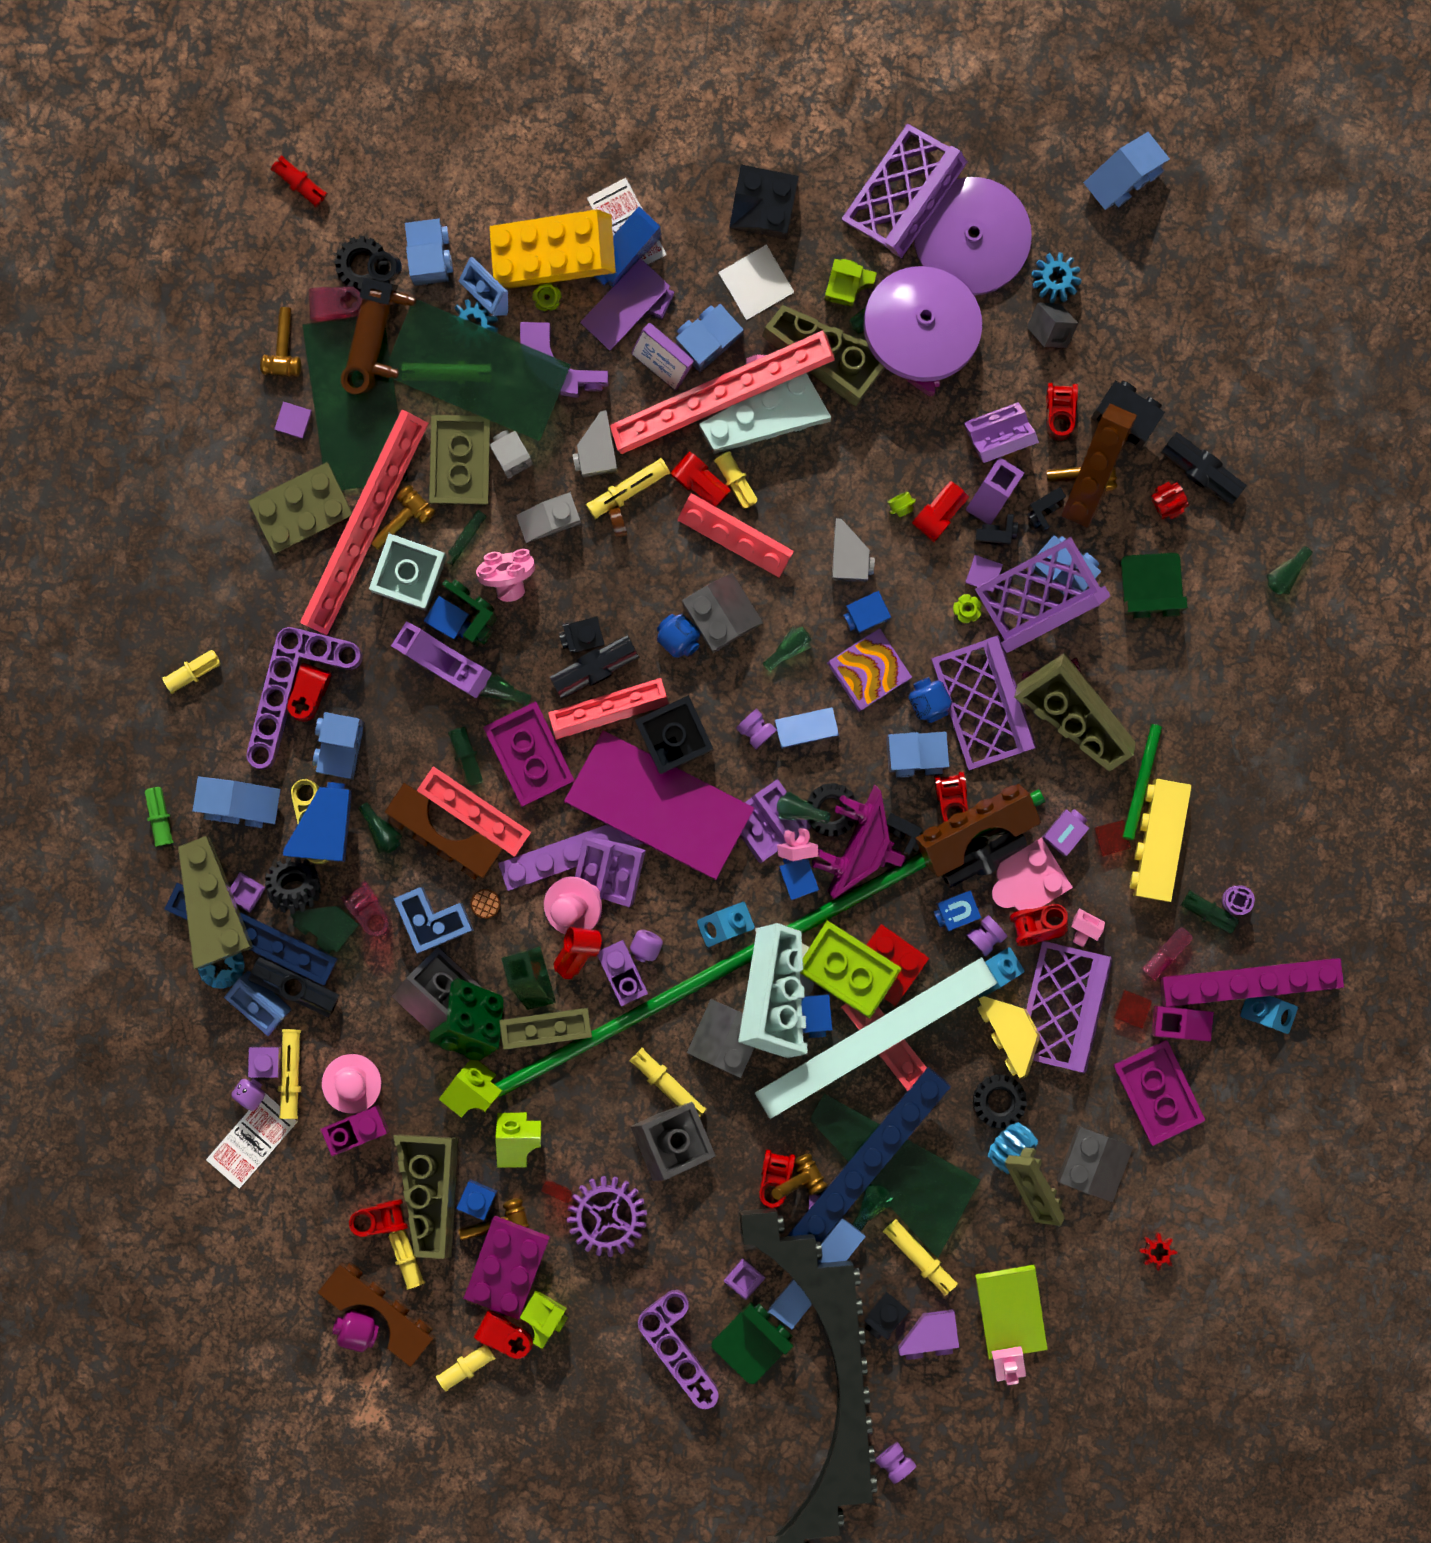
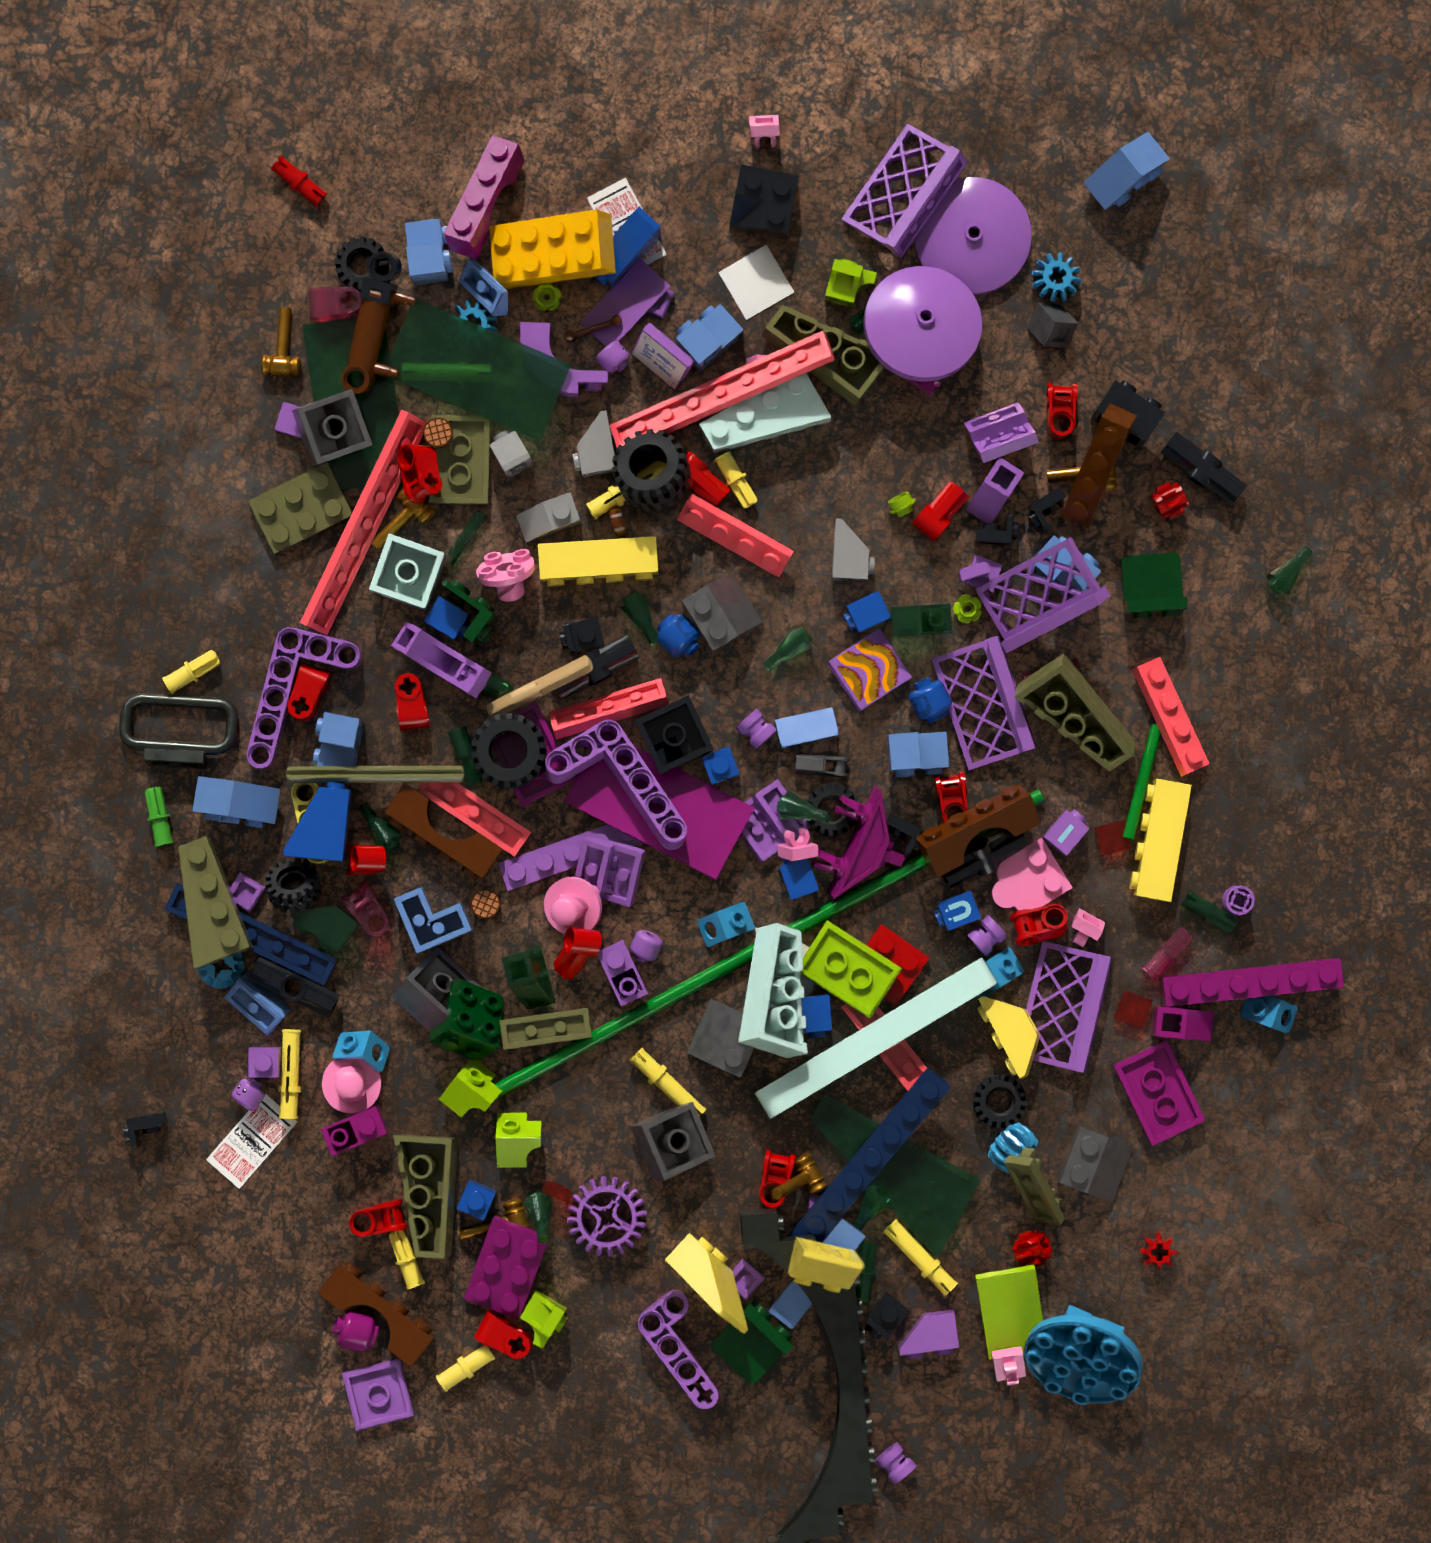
(148, 1123): none -> black bracket
(178, 753): none -> pearl dark grey bar
(332, 427): none -> flat silver slope
(359, 1046): none -> dark azure bracket
(365, 859): none -> red piece
(374, 774): none -> olive axle
(378, 1394): none -> medium lavender tile
(411, 708): none -> red piece
(421, 469): none -> red piece
(438, 432): none -> tile
(471, 218): none -> magenta arch
(482, 750): none -> black tyre
(539, 1210): none -> clear green cone
(540, 686): none -> tan axle
(571, 336): none -> reddish brown hinge
(598, 559): none -> light yellow brick
(613, 357): none -> medium lavender piece
(624, 774): none -> medium lavender beam
(637, 609): none -> clear green cone
(646, 449): none -> black tyre
(710, 1277): none -> light yellow slope
(720, 766): none -> blue brick
(764, 127): none -> bright pink tile
(815, 765): none -> flat silver bar
(824, 1264): none -> light yellow slope
(867, 1254): none -> clear green axle
(920, 621): none -> clear green slope
(973, 572): none -> medium lavender tile
(1032, 1248): none -> red gear
(1083, 1357): none -> dark azure bracket
(1170, 716): none -> coral plate

